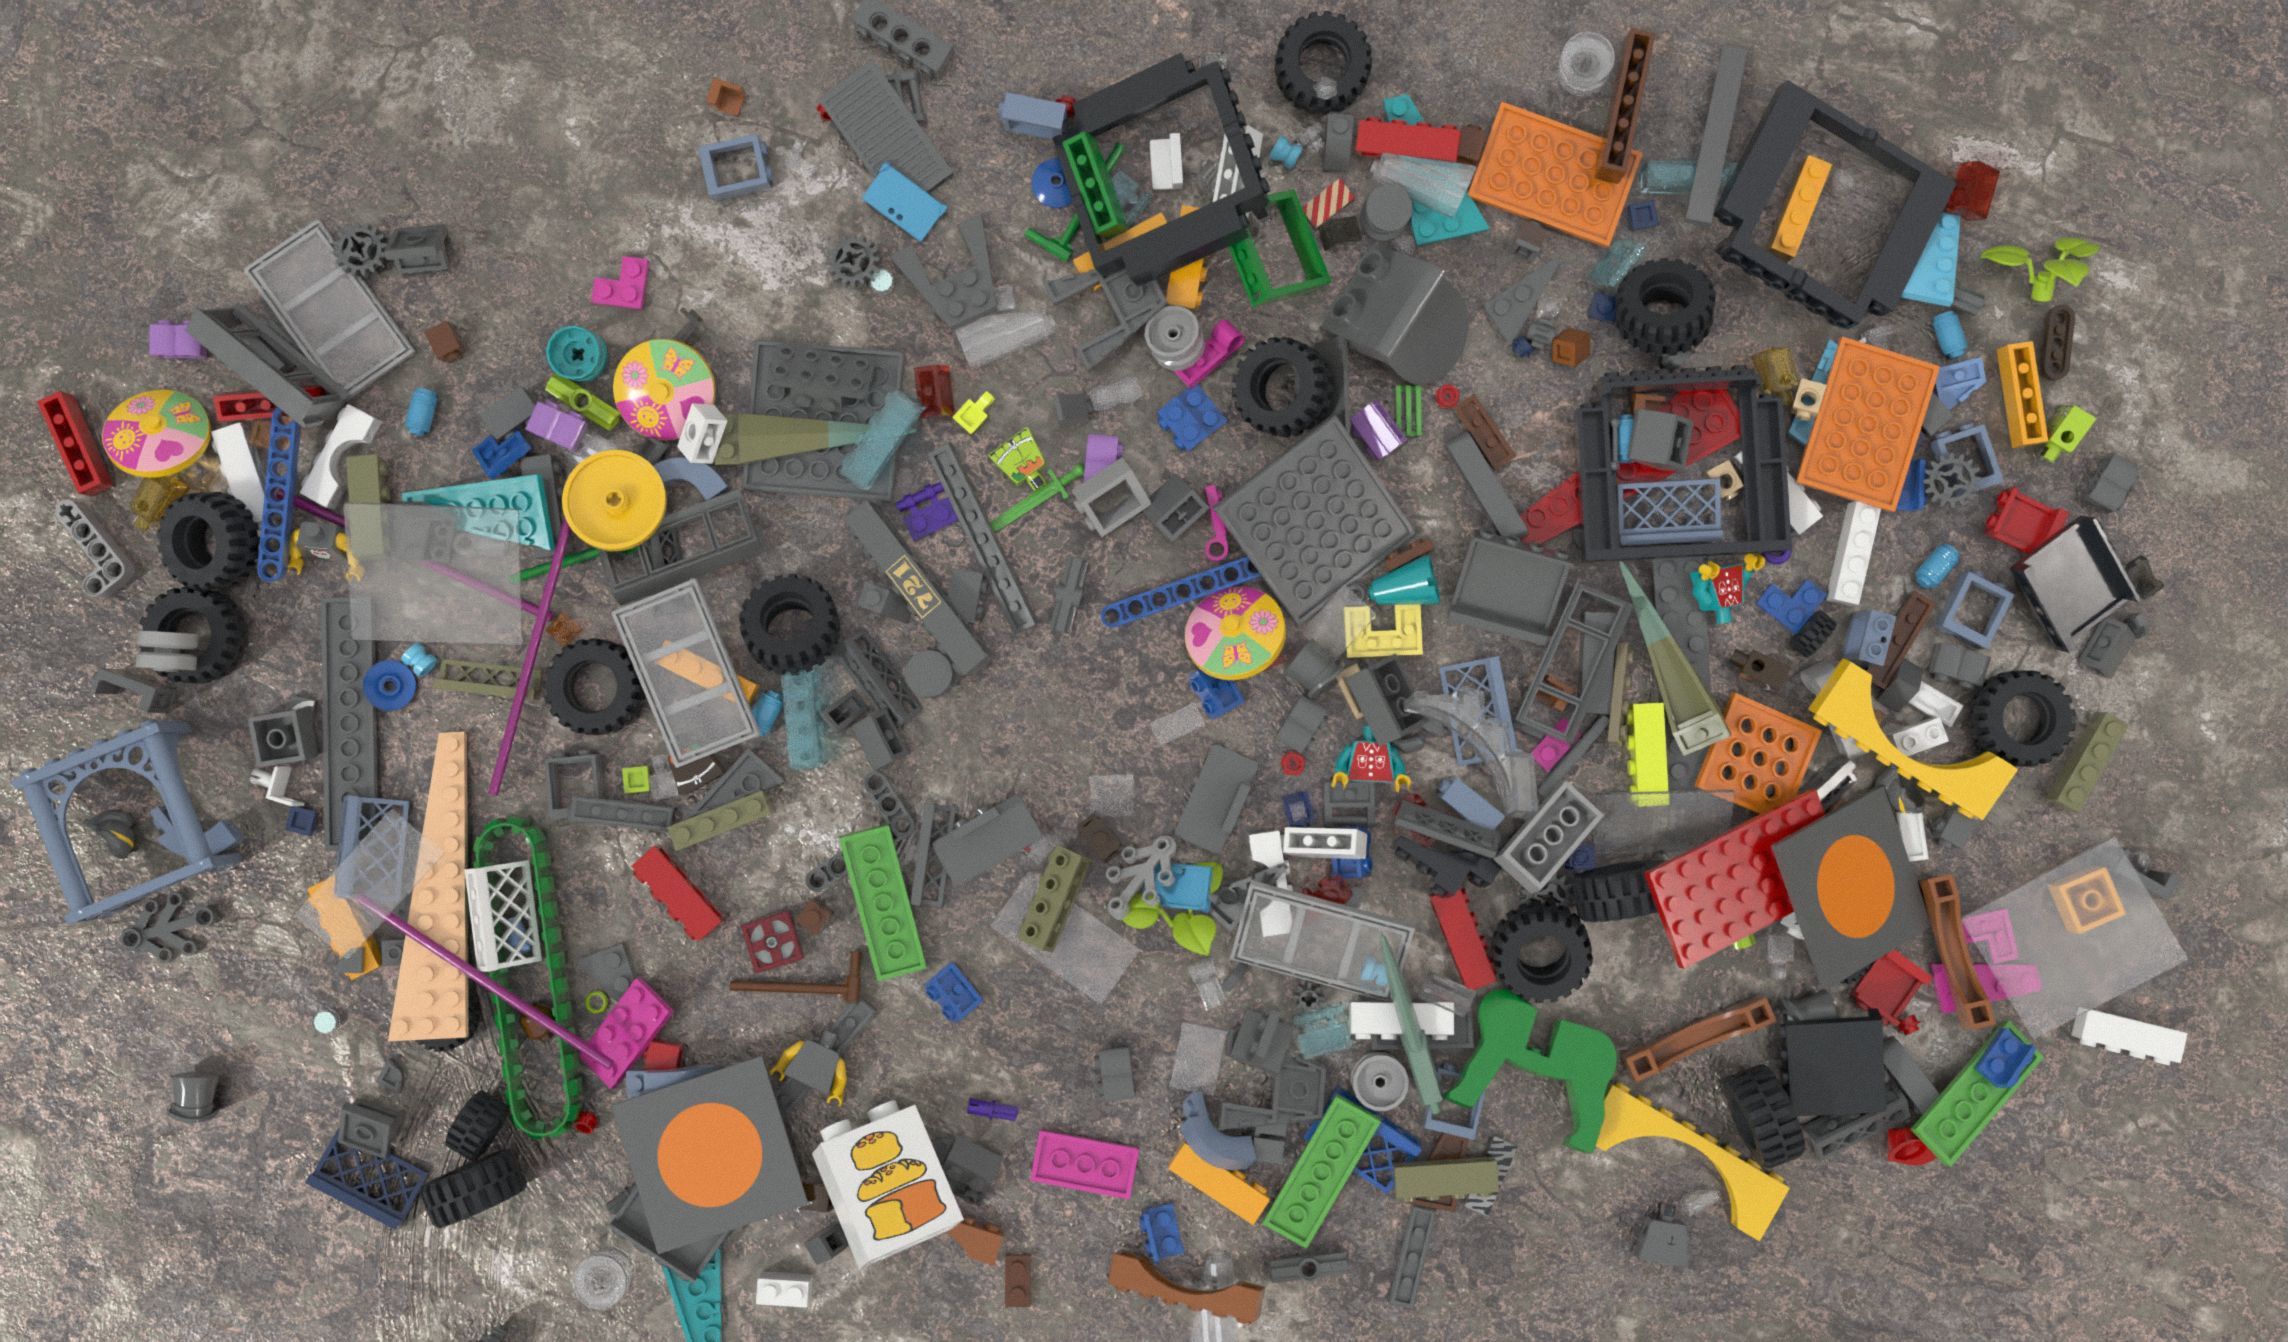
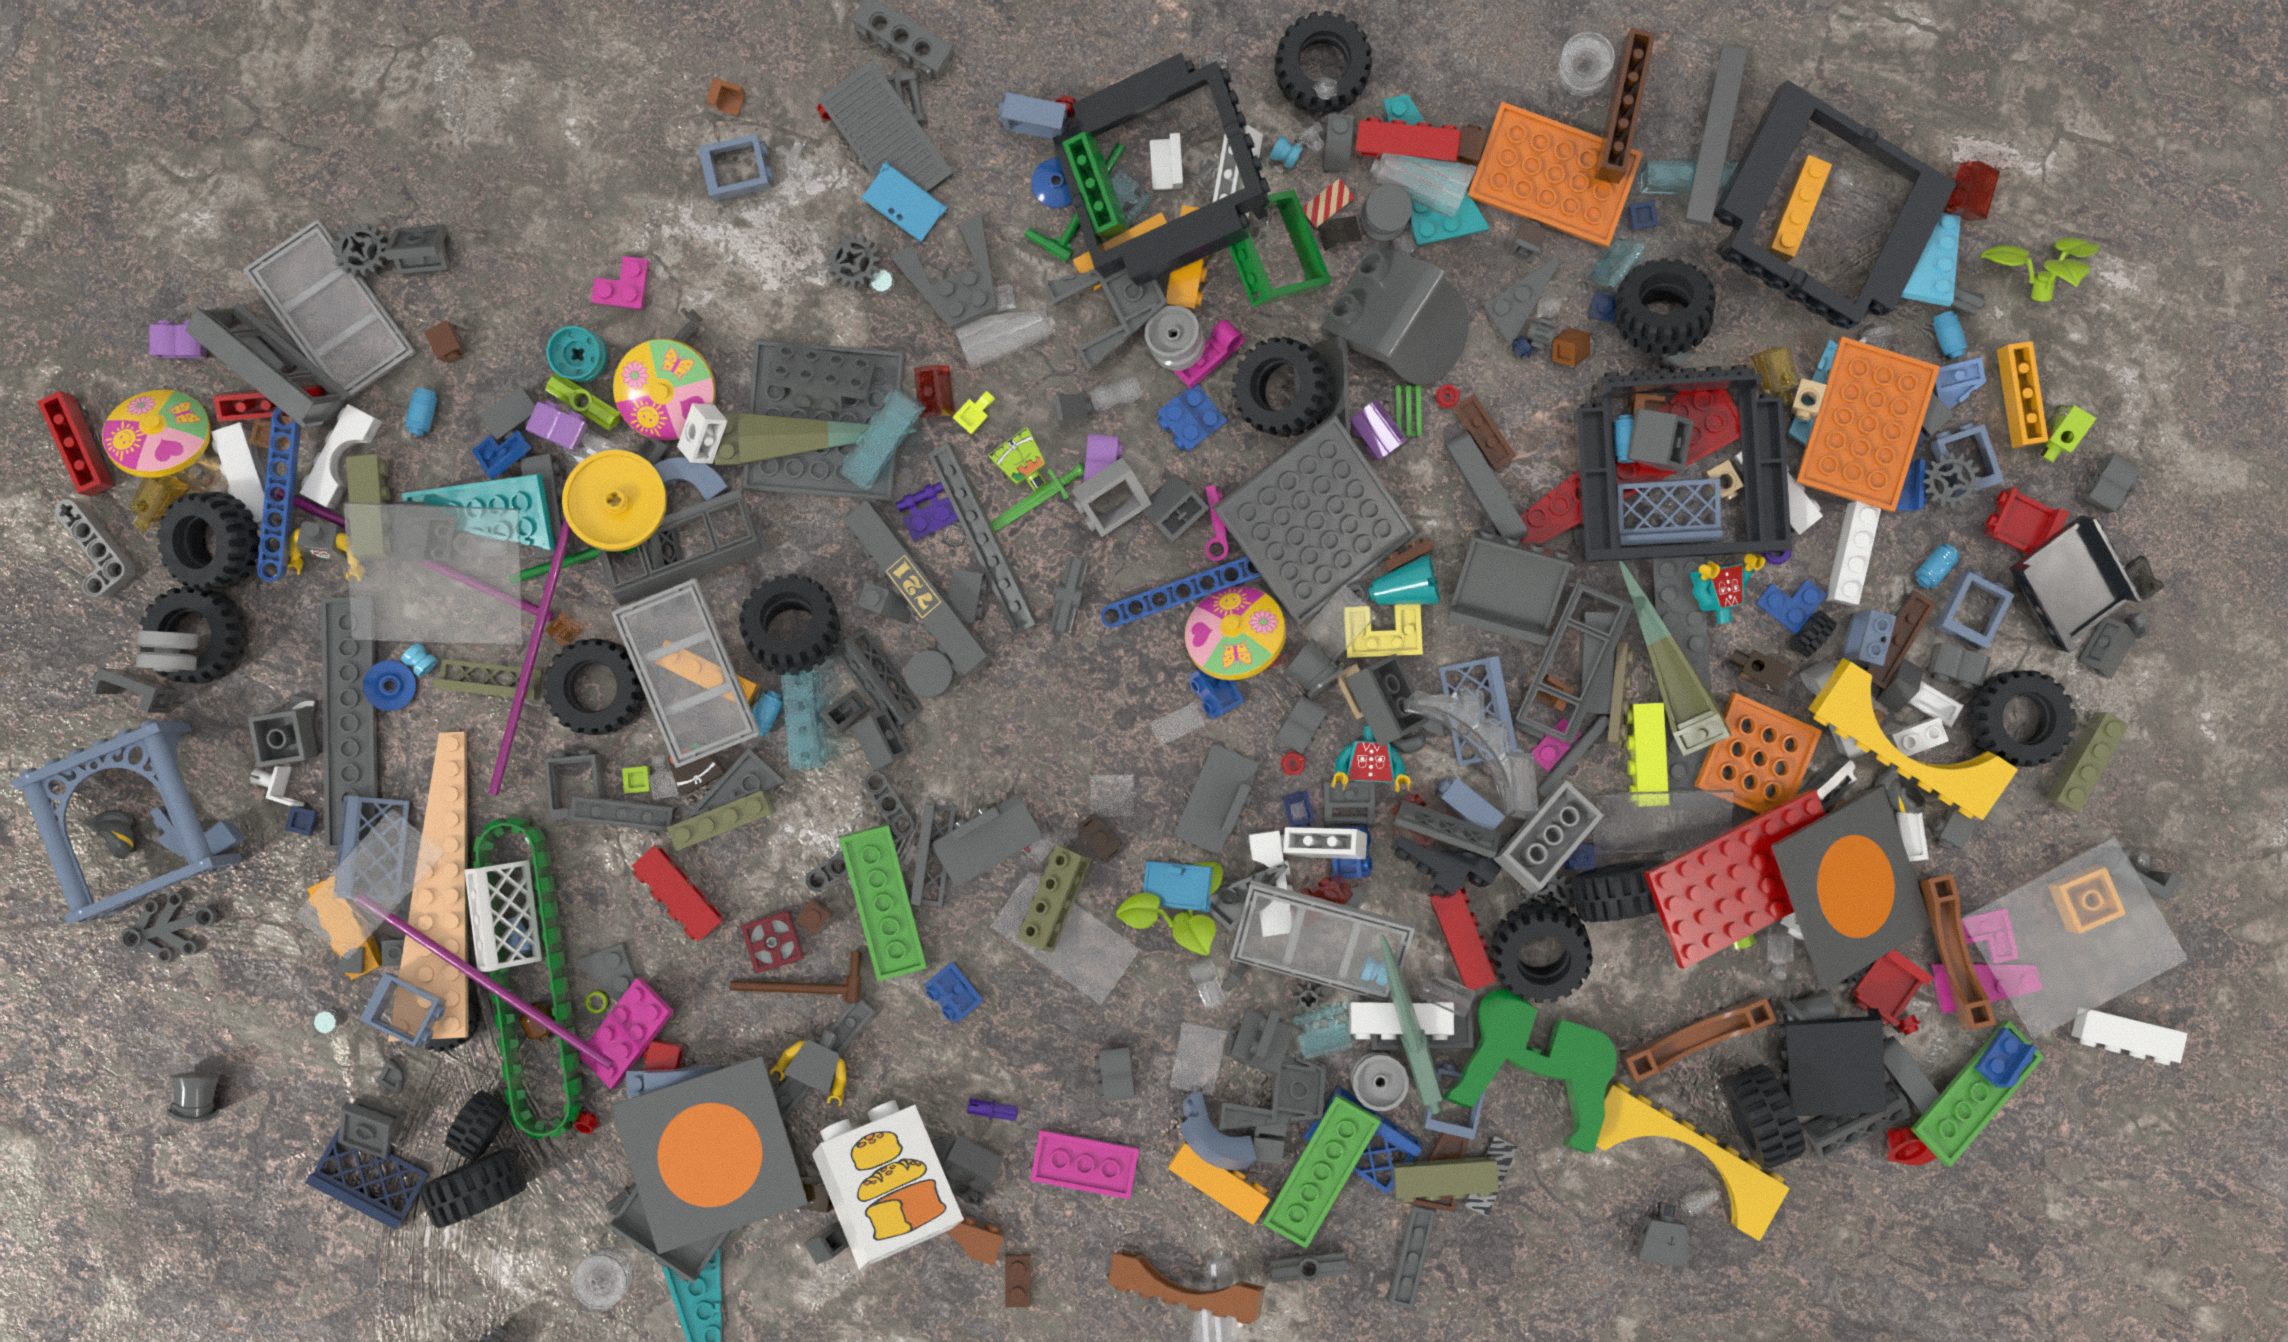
(381, 999): none -> sand blue window
(784, 1289): white brick -> none
(1142, 873): light grey plant -> none
(1162, 1231): blue bracket -> none
(1615, 422): dark grey hinge -> none
(2063, 334): dark brown plate -> none

